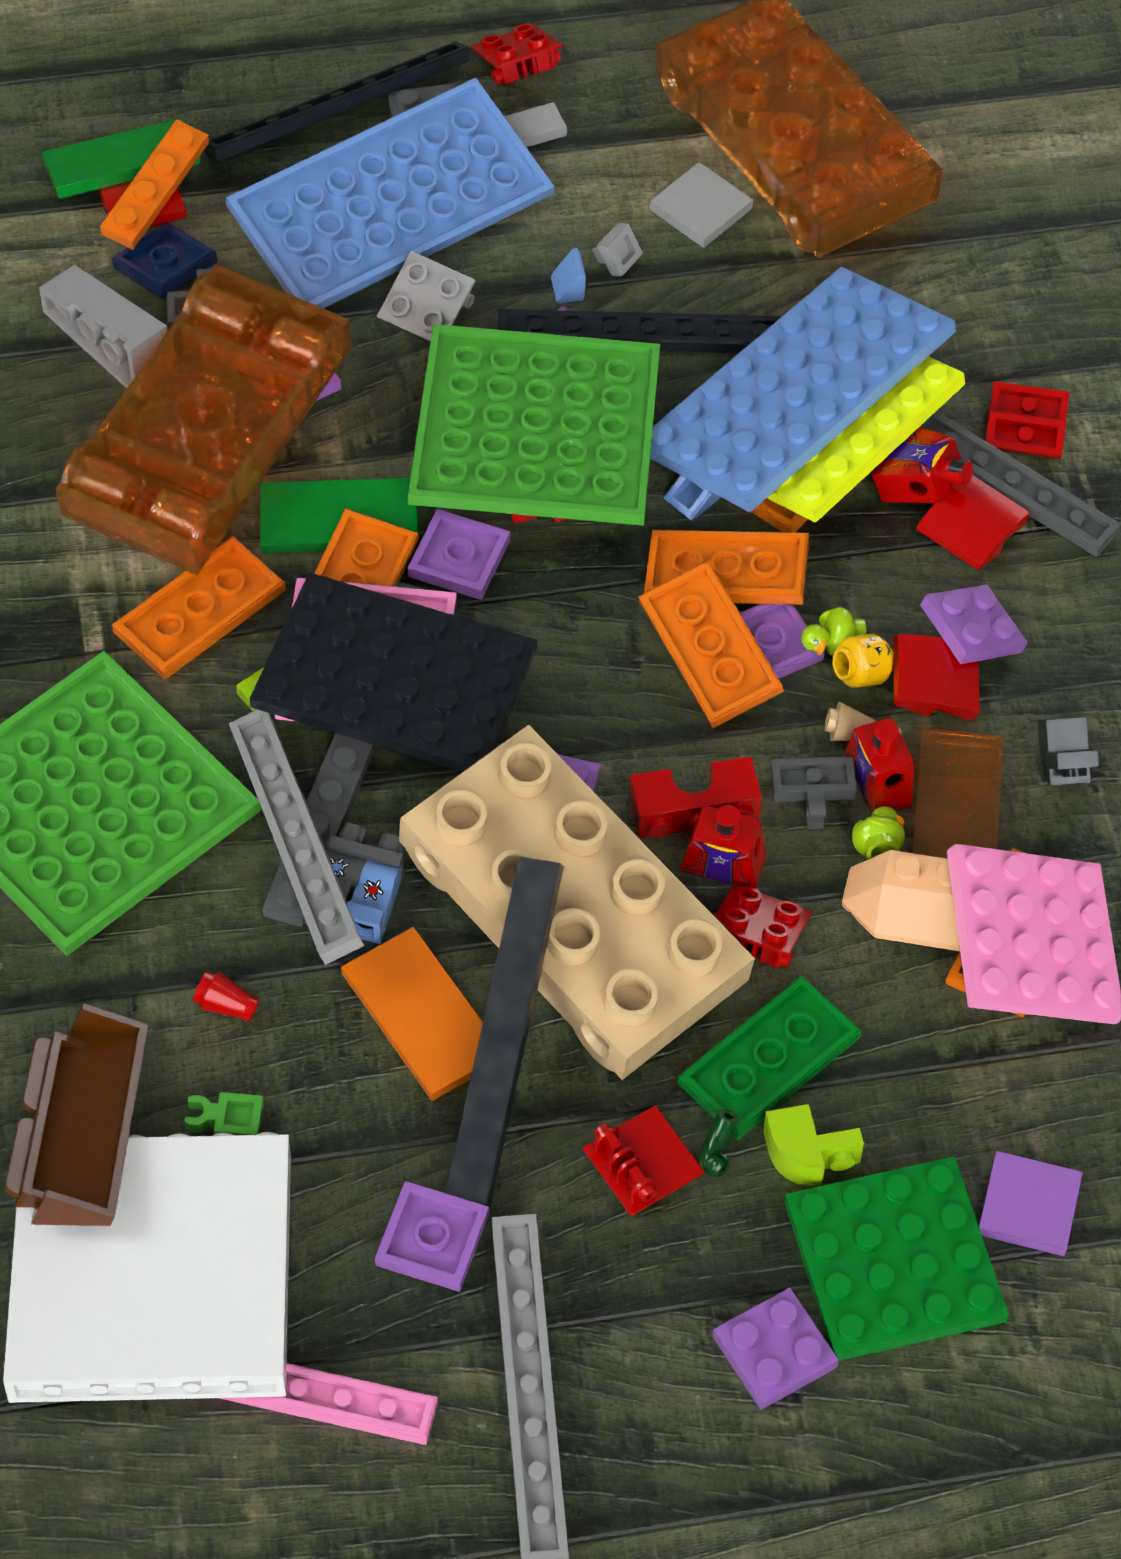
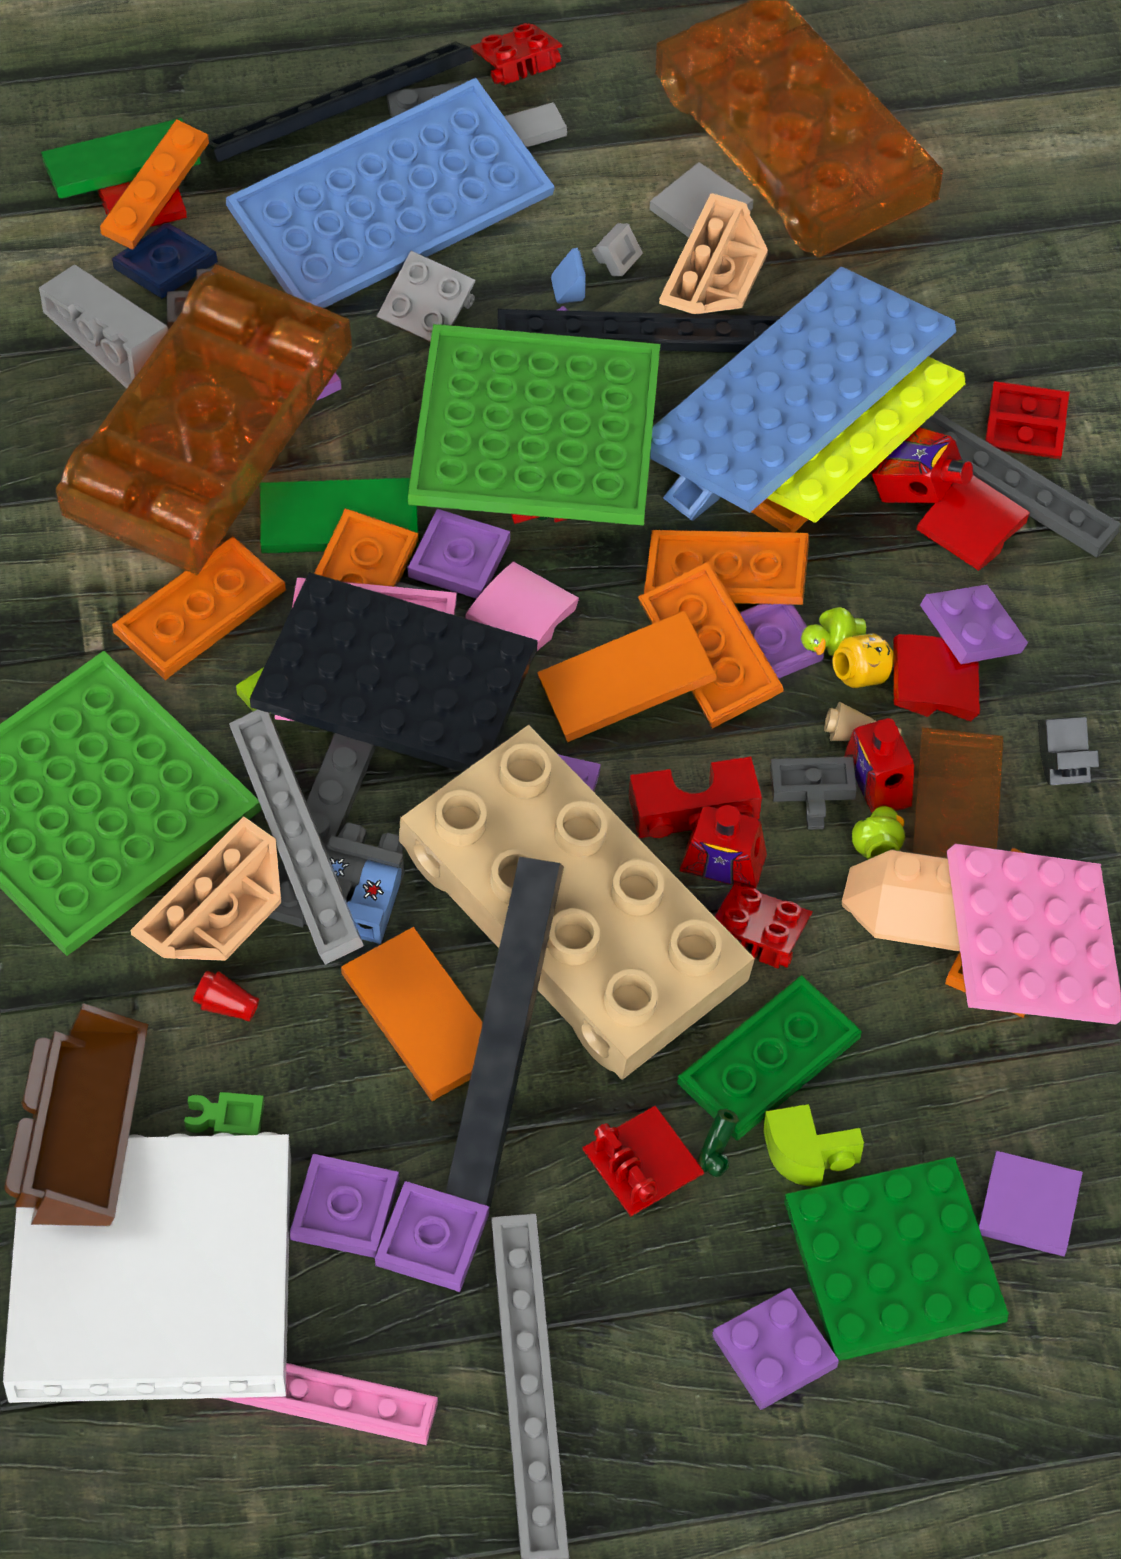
(217, 899): none -> light nougat wedge
(344, 1205): none -> medium lavender plate
(523, 604): none -> bright pink slope
(626, 676): none -> orange tile
(717, 260): none -> light nougat wedge

